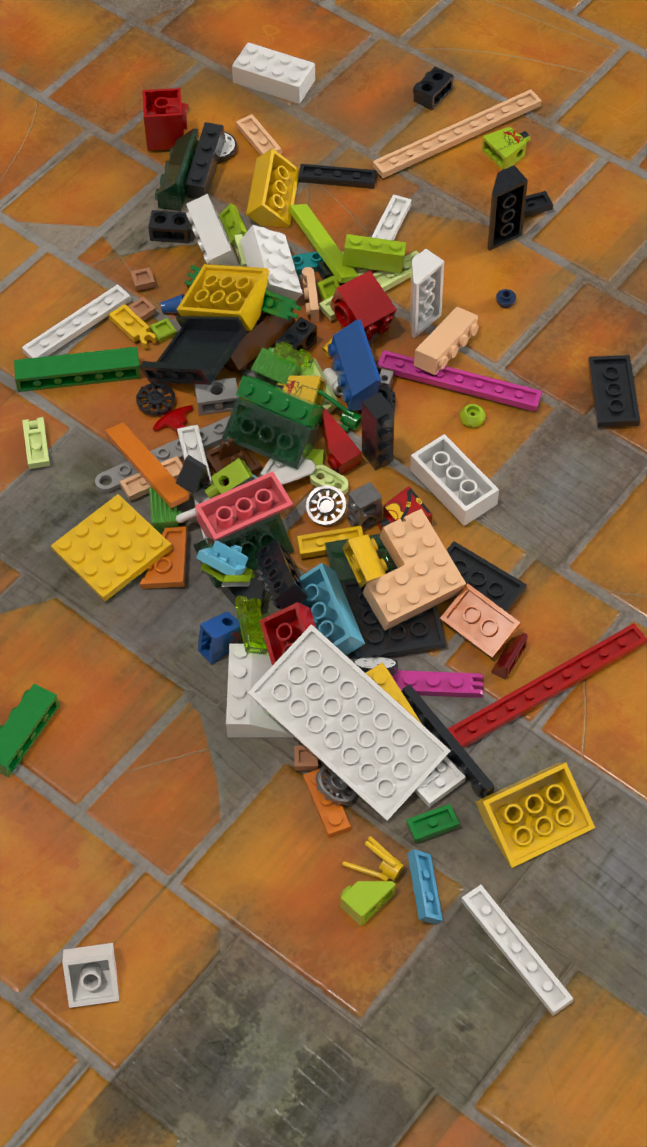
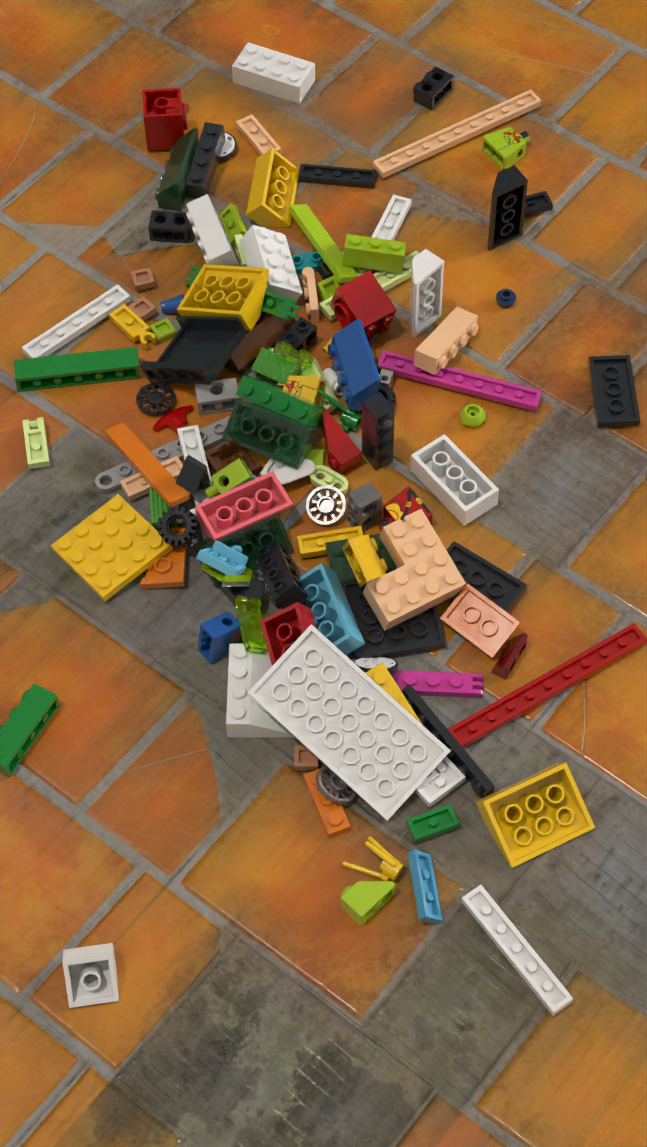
(165, 526): none -> black tyre

